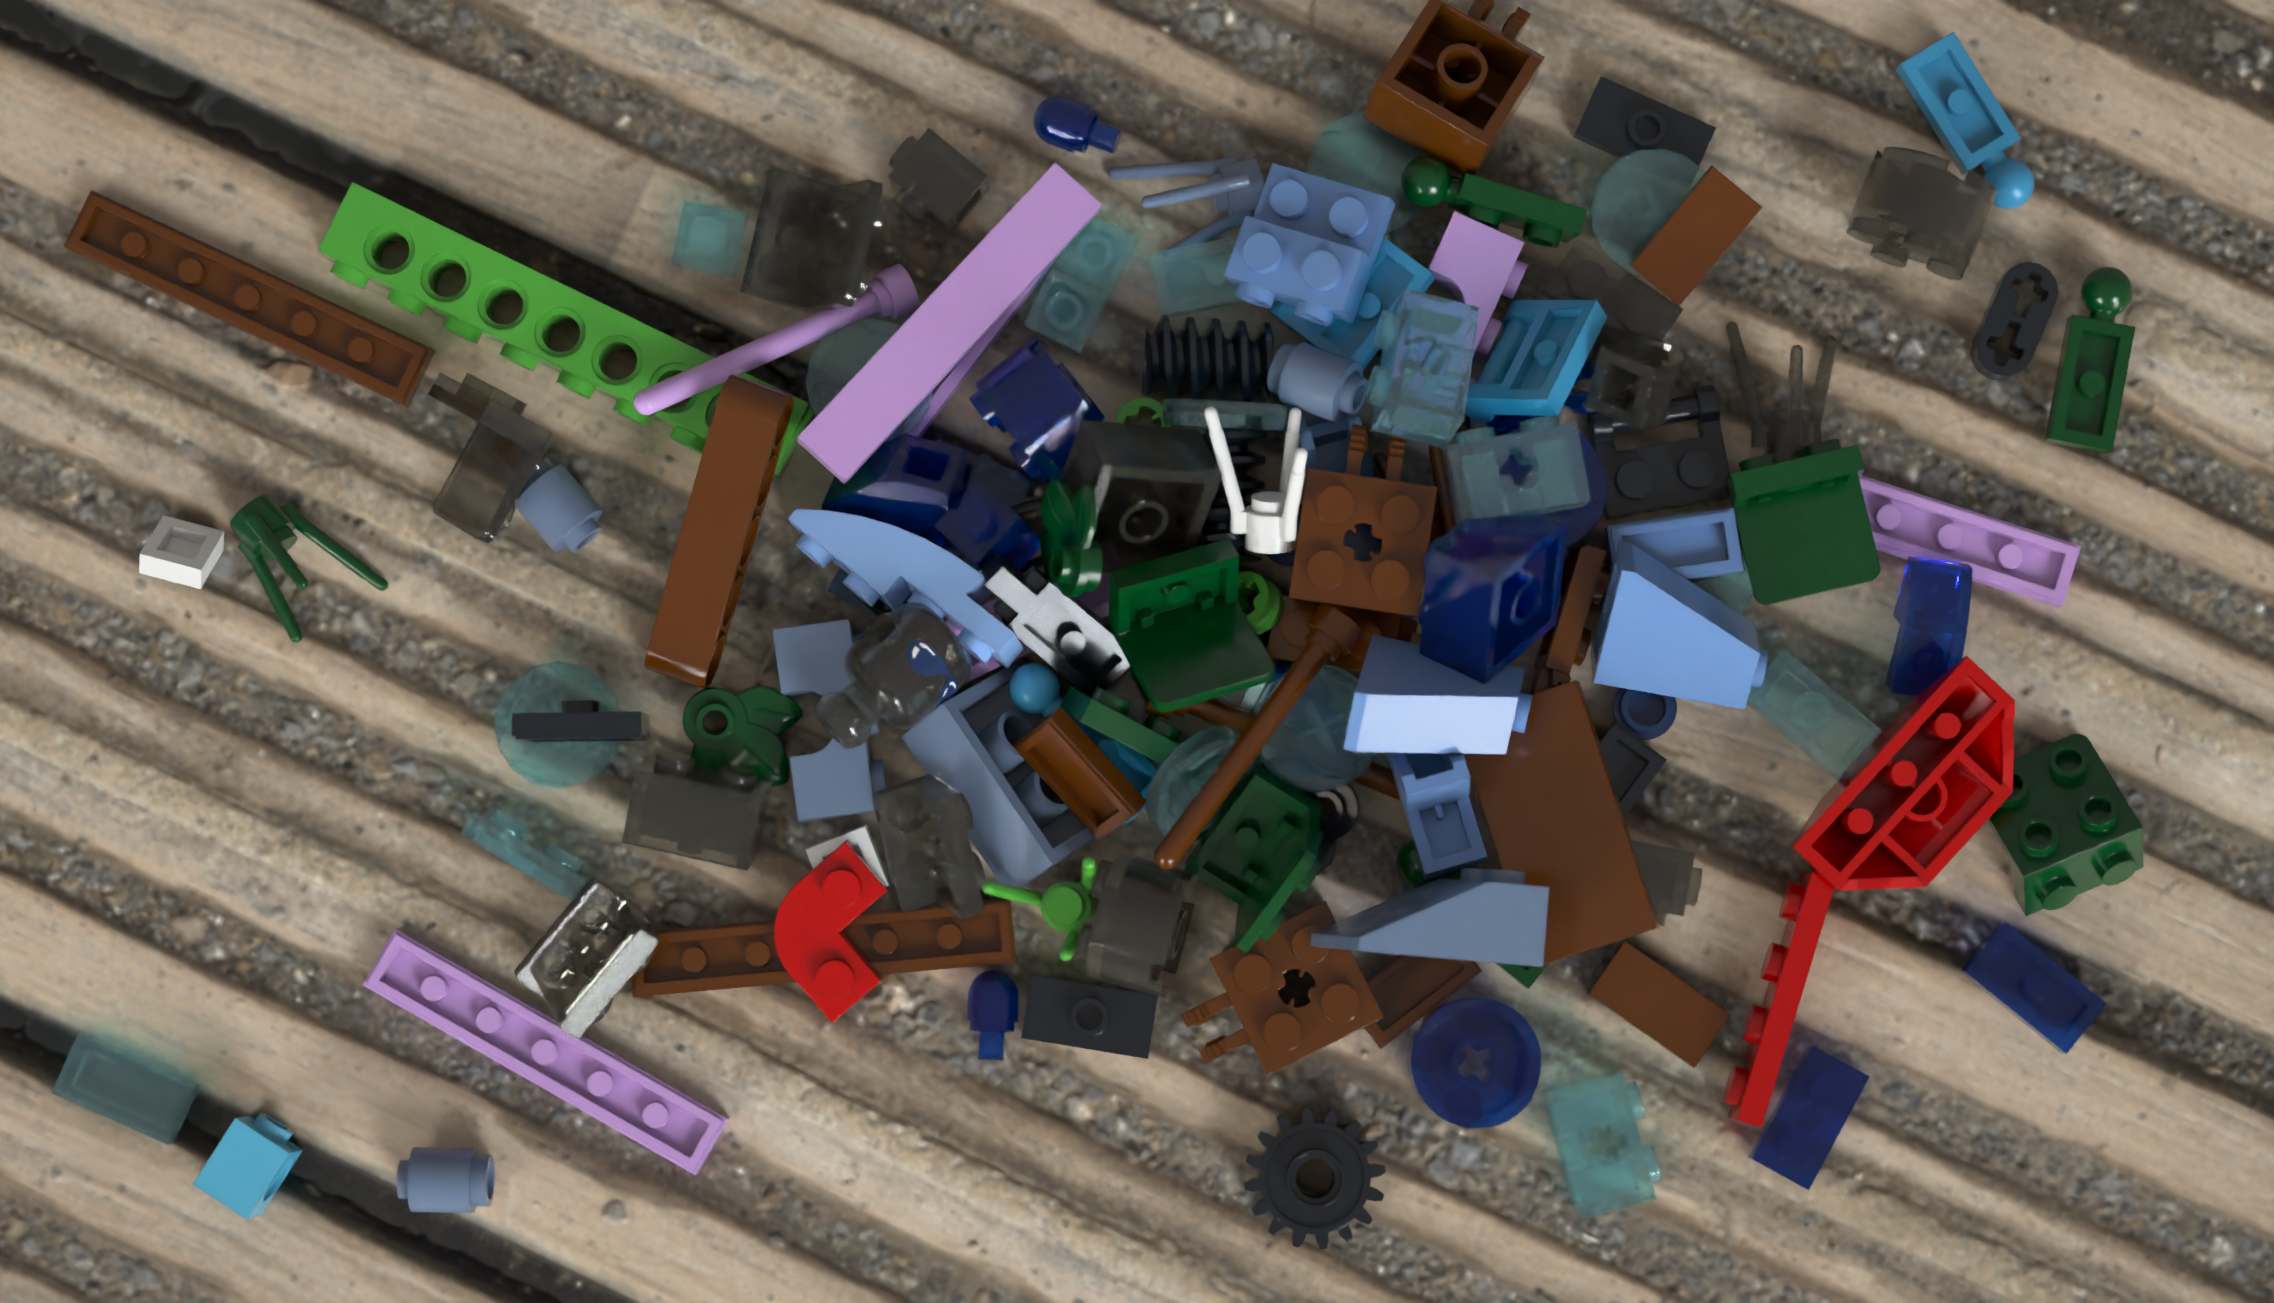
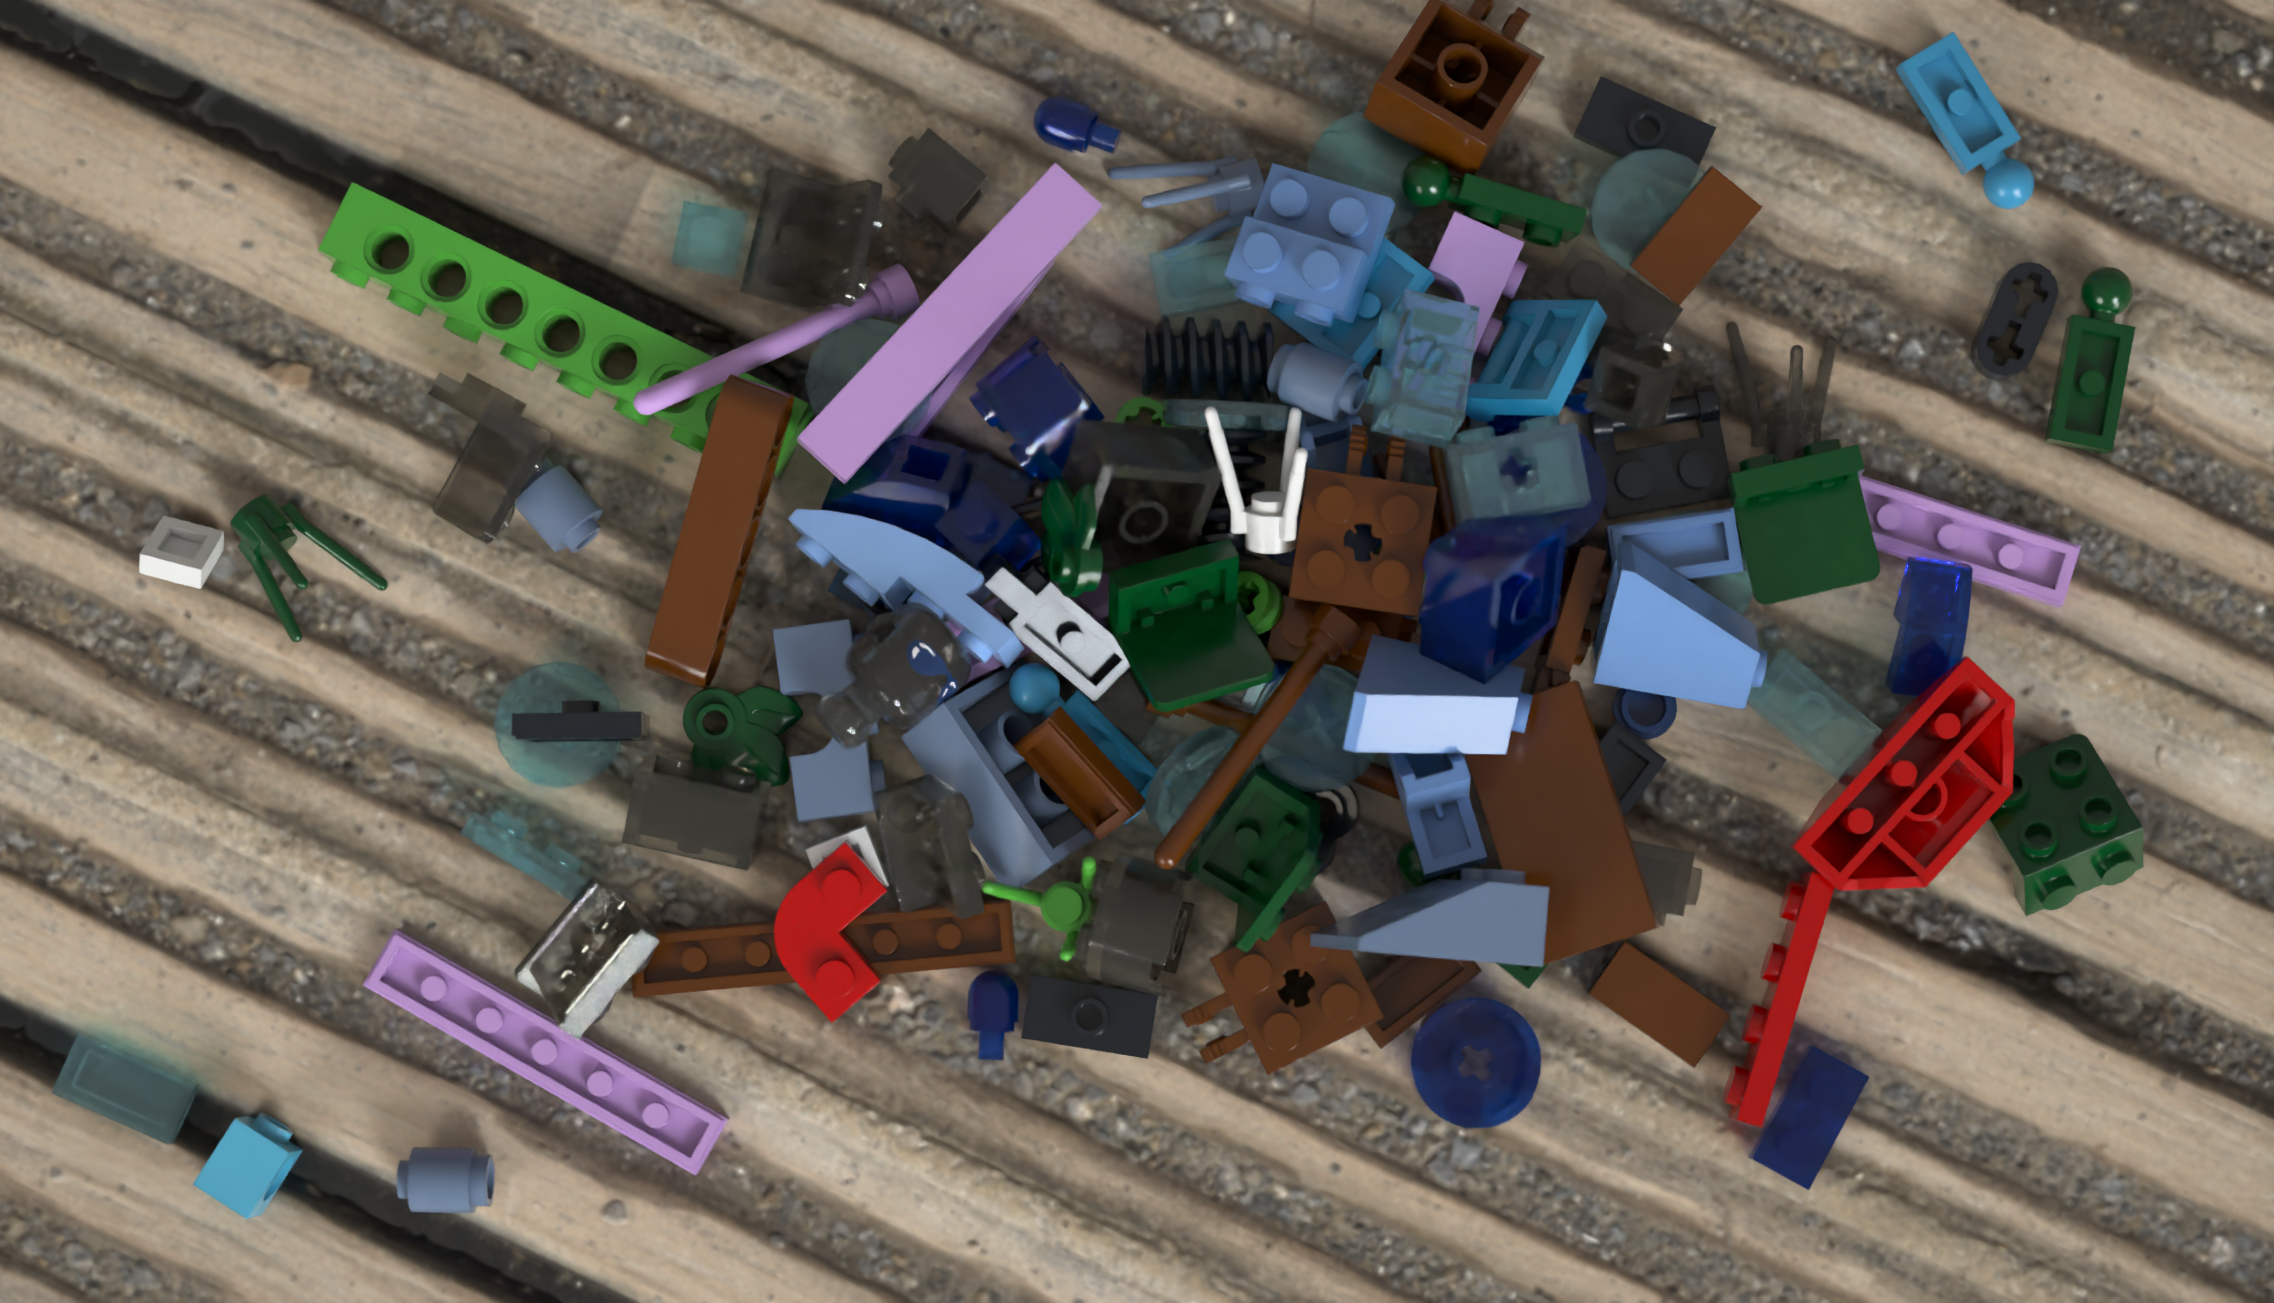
(249, 299): reddish brown tile -> none
(1082, 283): clear light blue slope -> none
(1107, 715): dark green plate -> none
(1323, 1211): black gear -> none
(1591, 1180): clear light blue brick -> none
(1921, 211): clear smoke brick -> none
(2033, 987): clear blue plate -> none

